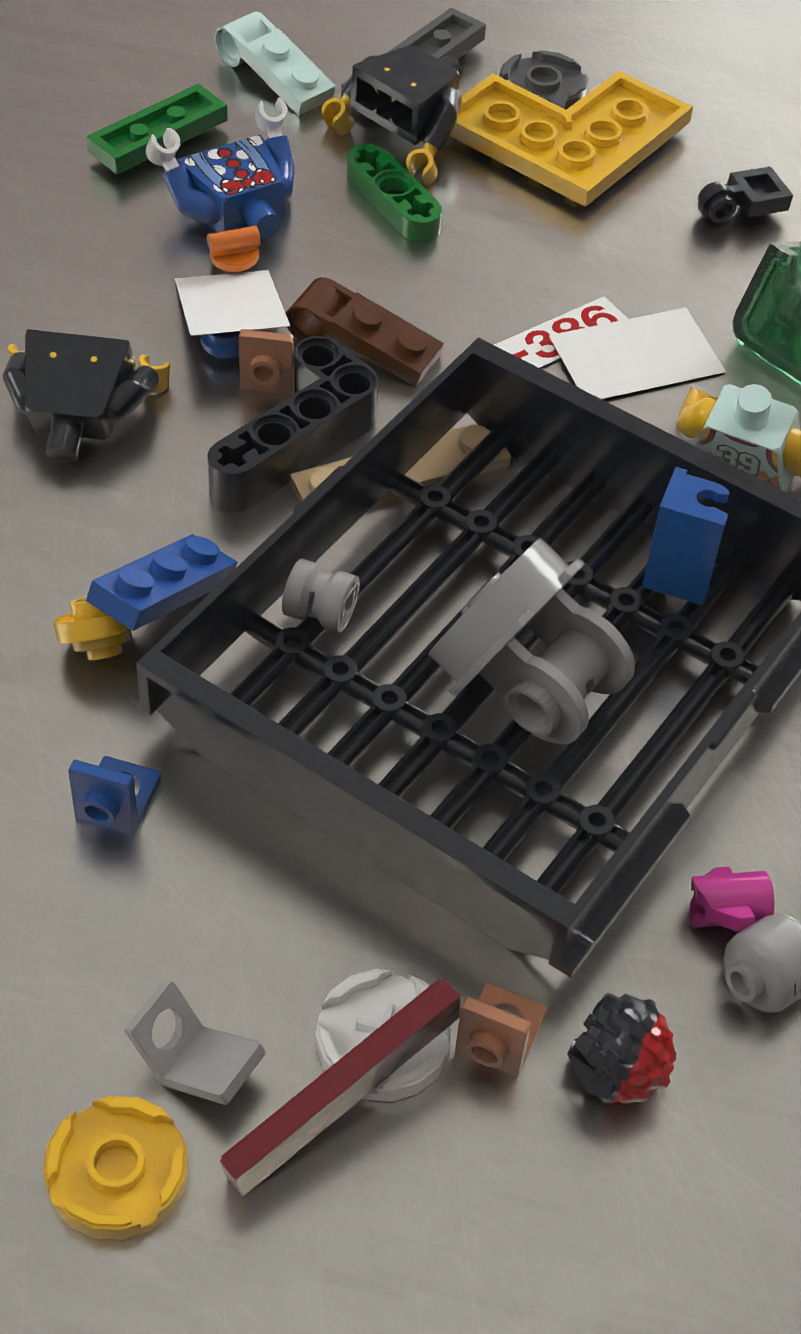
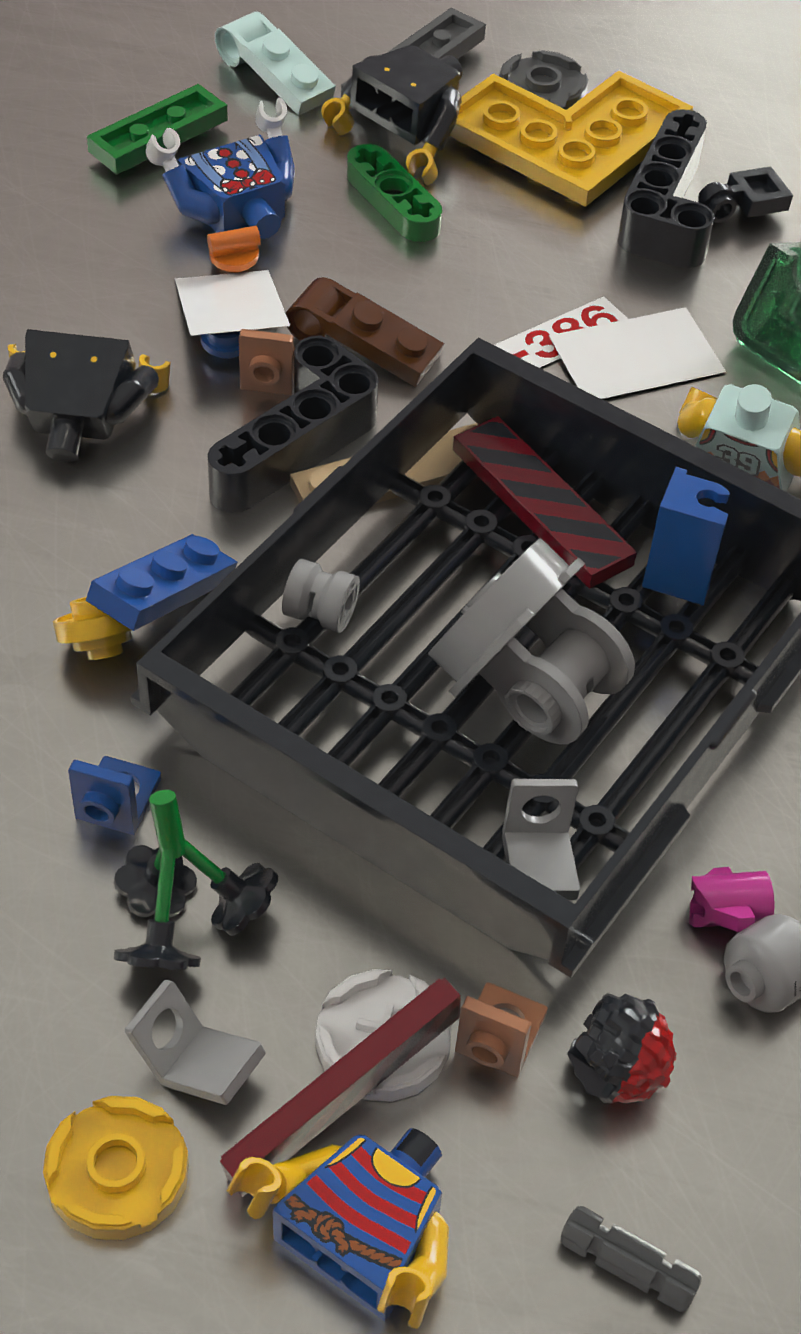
(159, 882): none -> black plant
(359, 1218): none -> torso
(542, 843): none -> light grey bracket
(544, 501): none -> dark red tile
(631, 1258): none -> dark grey axle
(654, 213): none -> black beam

